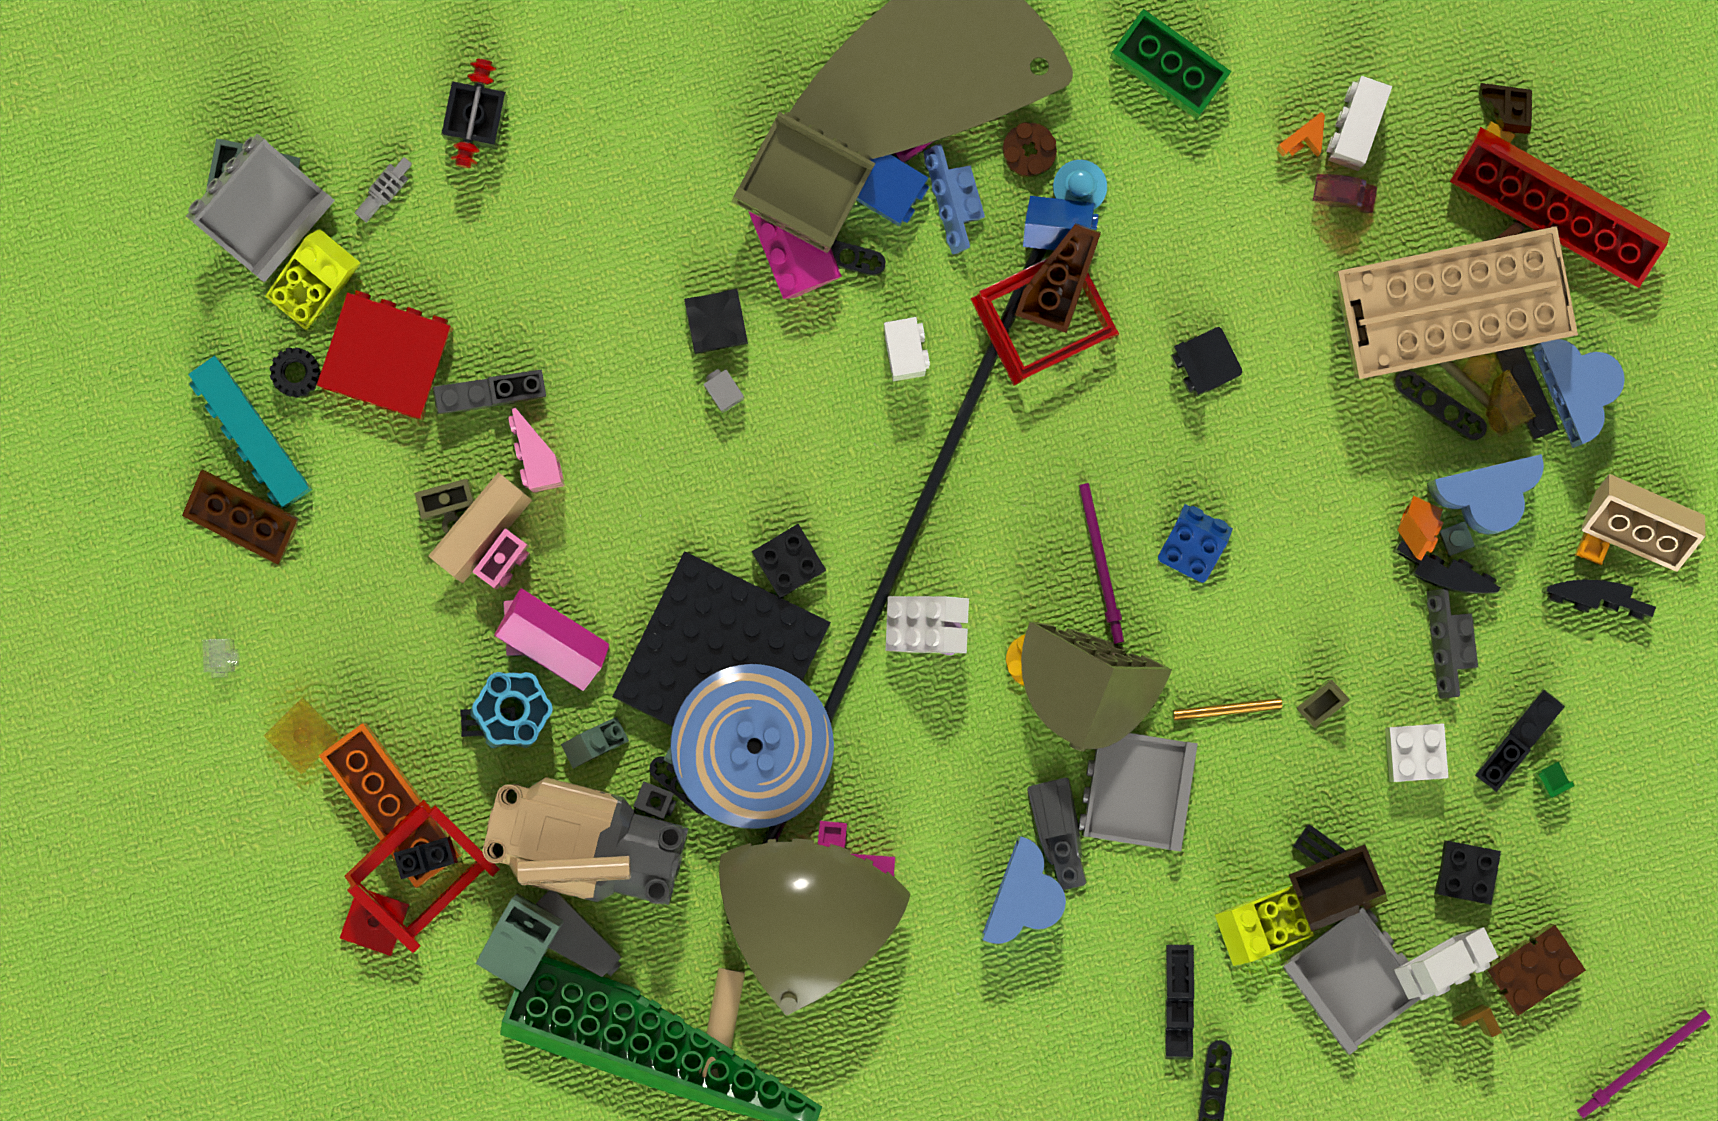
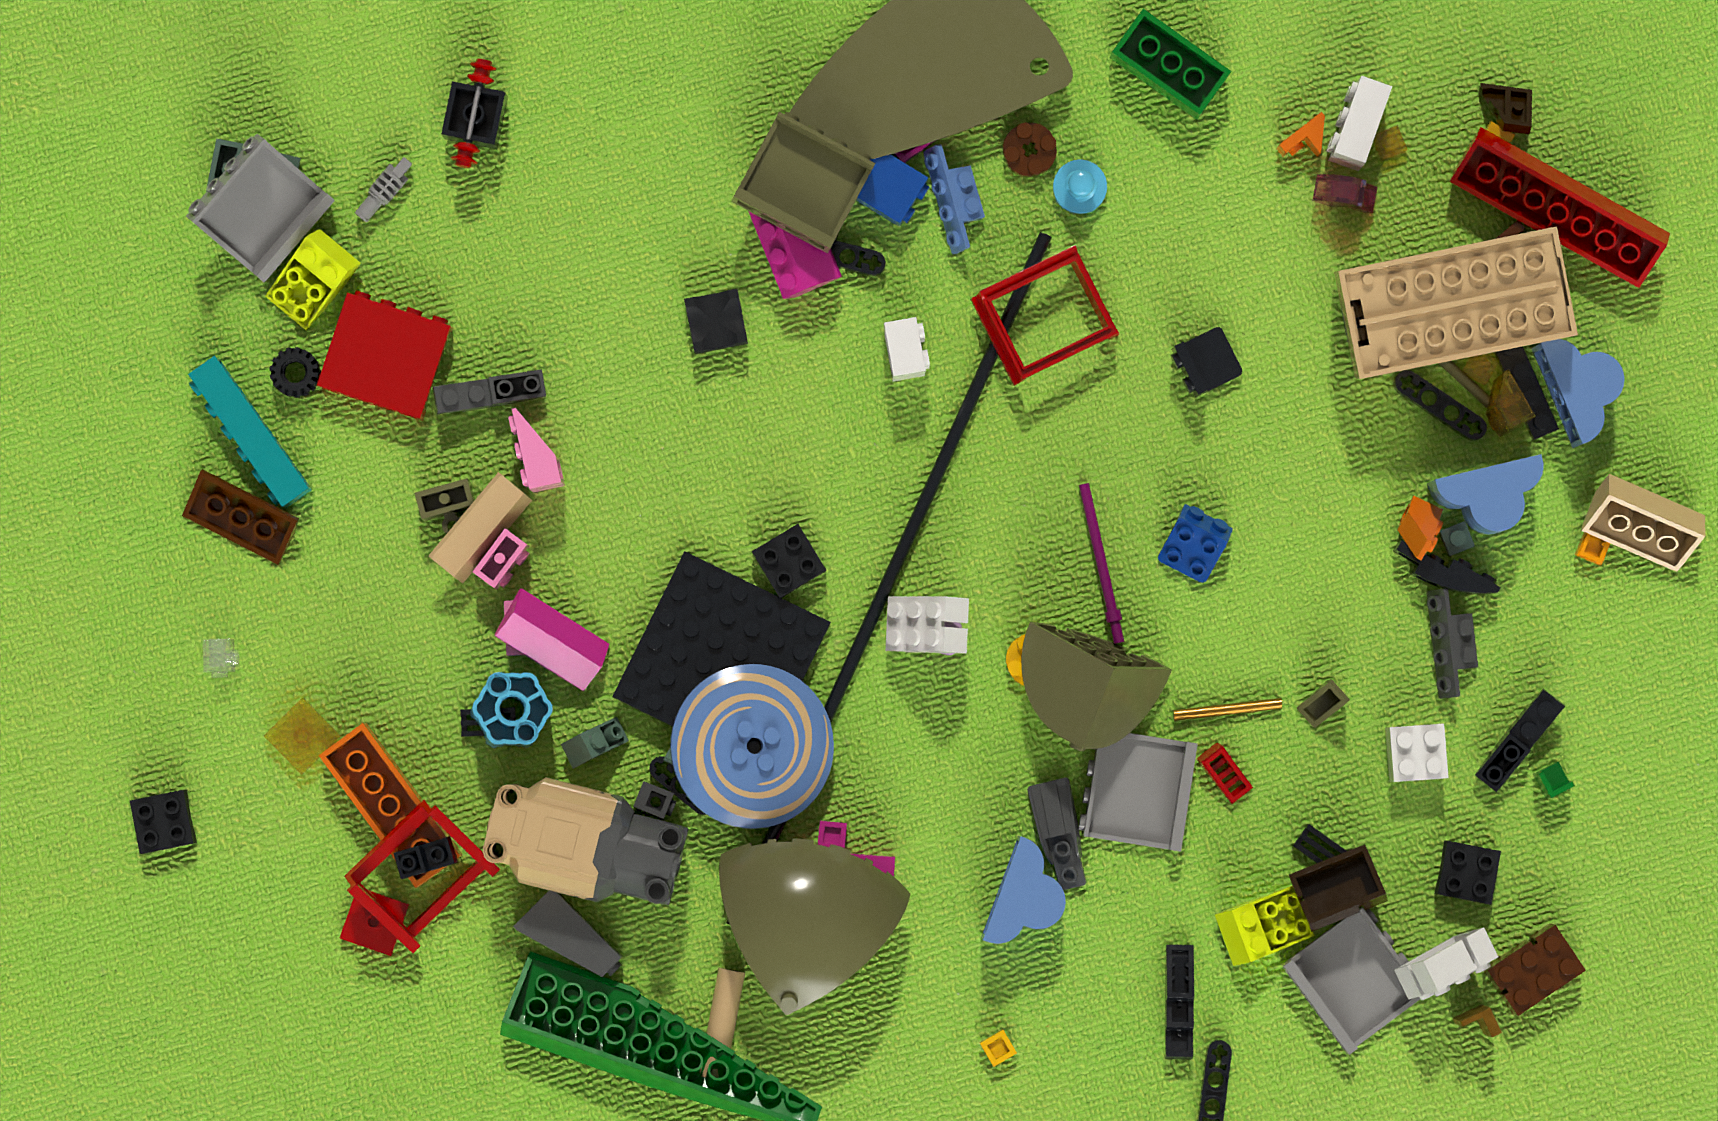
(163, 821): none -> black brick
(519, 942): sand green slope -> none
(574, 870): tan brick -> none
(723, 390): light grey brick -> none
(998, 1047): none -> yellow plate
(1051, 219): blue brick -> none
(1057, 285): reddish brown wedge -> none
(1212, 753): none -> red slope
(1389, 143): none -> clear yellow plate
(1589, 593): black slope -> none
(1602, 1097): magenta bar -> none

